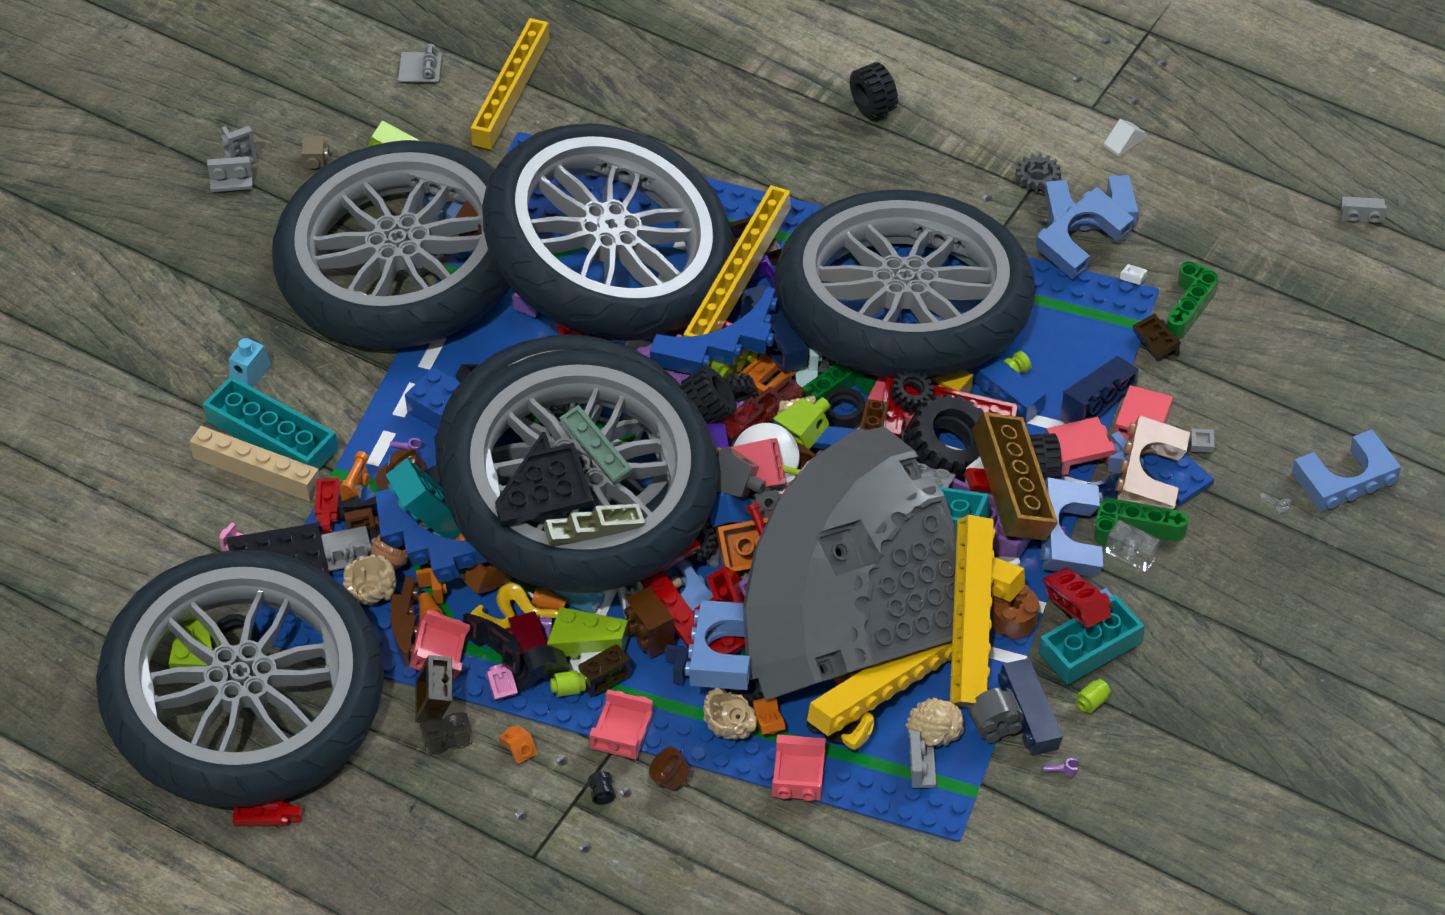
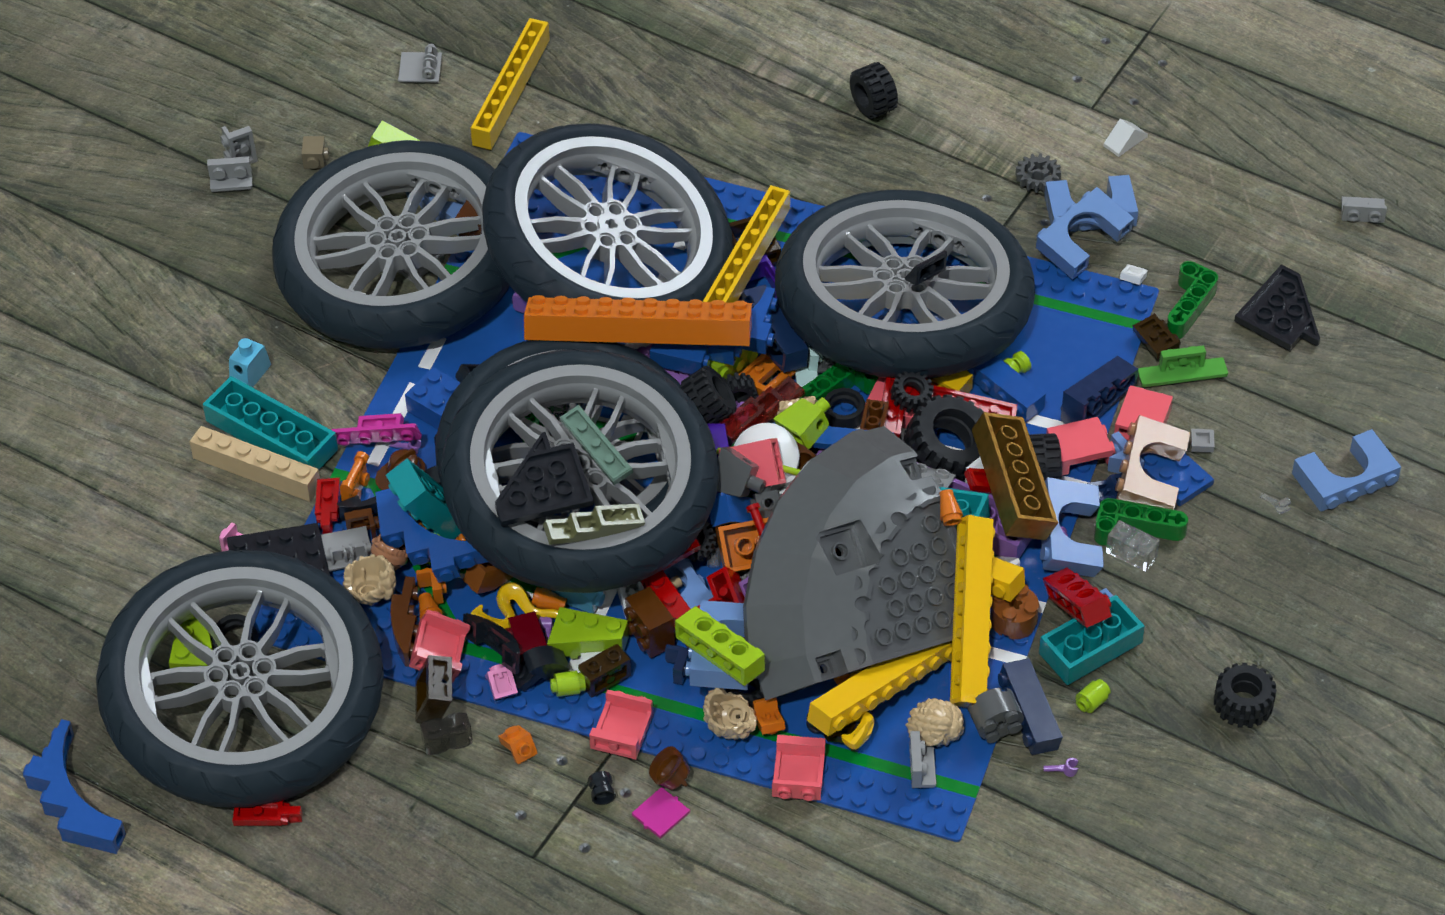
(78, 820): none -> blue arch
(378, 429): none -> dark pink bracket
(638, 321): none -> orange brick
(660, 812): none -> dark pink piece
(720, 645): none -> lime brick
(927, 269): none -> black slope
(949, 509): none -> orange cone
(1182, 366): none -> bright green bracket
(1248, 680): none -> black tyre
(1280, 311): none -> black wing

